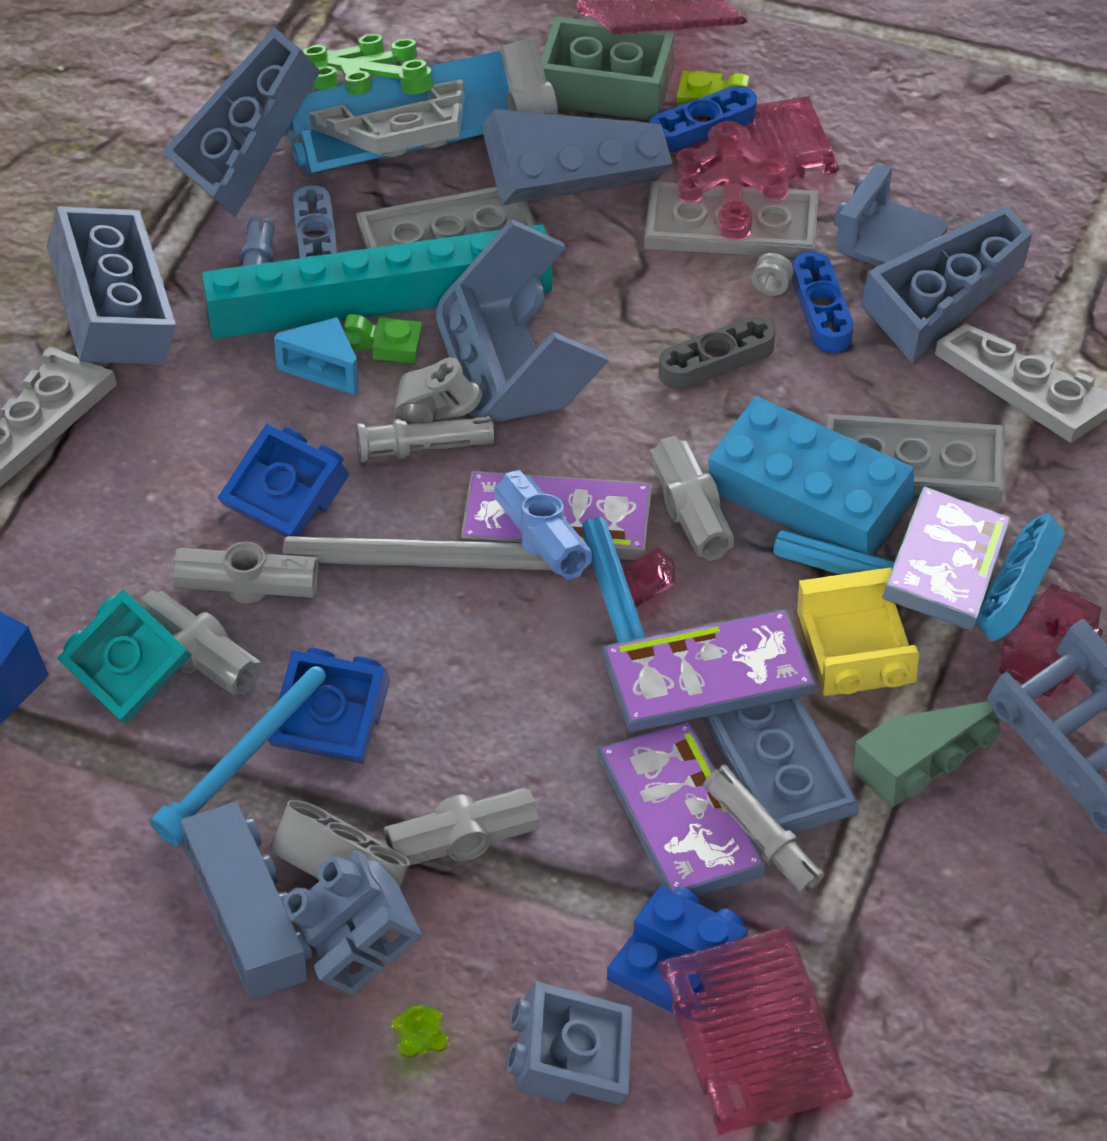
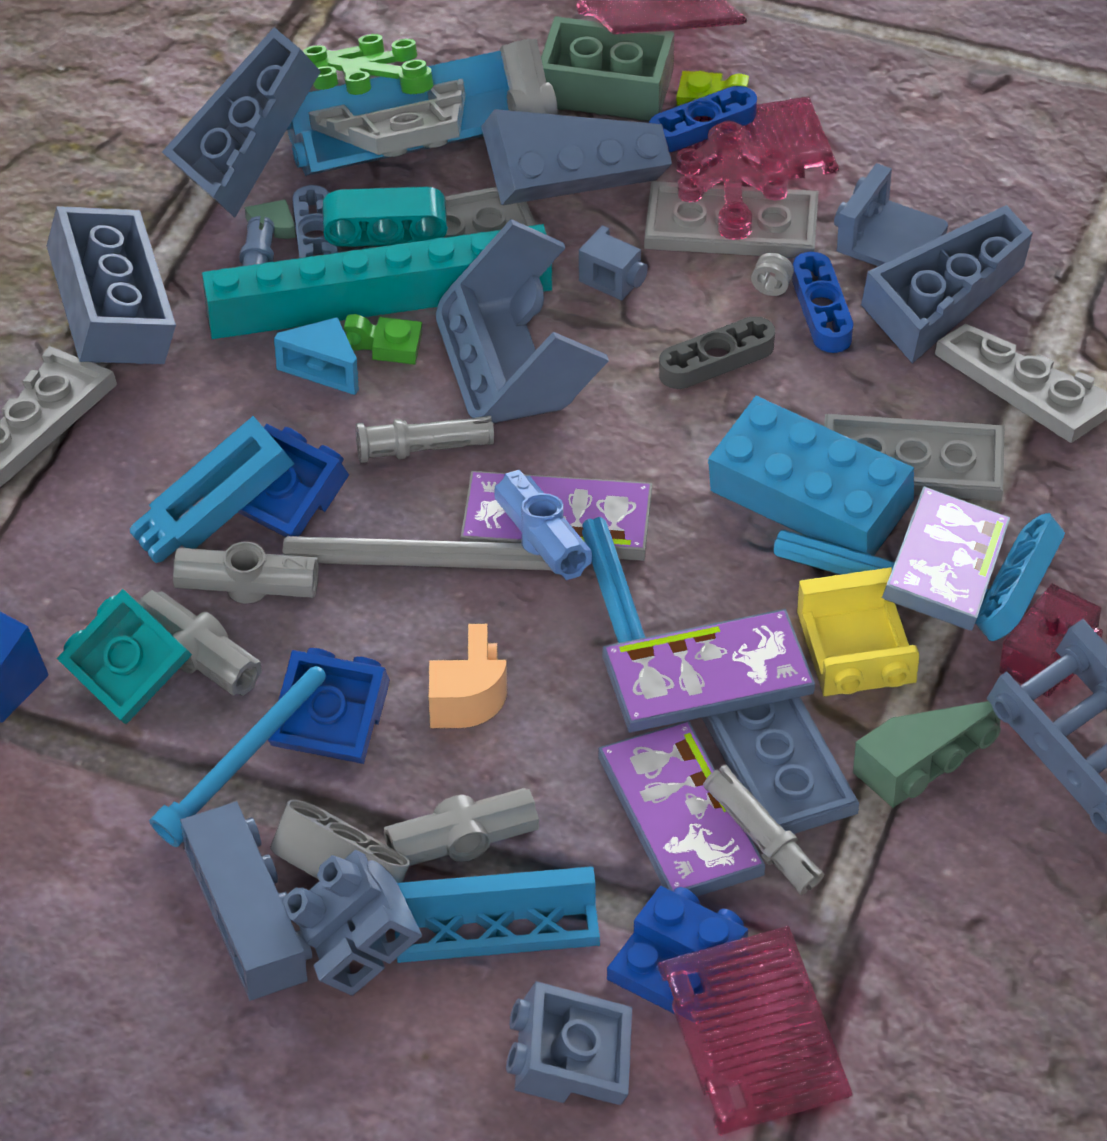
(226, 481): none -> dark azure hinge
(277, 212): none -> sand green tile
(384, 216): none -> teal beam
(416, 1020): clear neon green plate -> none
(433, 393): light grey piece -> none
(468, 690): none -> light nougat brick
(494, 904): none -> dark azure fence
(611, 265): none -> sand blue brick
(649, 576): clear pink slope -> none
(691, 498): light grey piece -> none

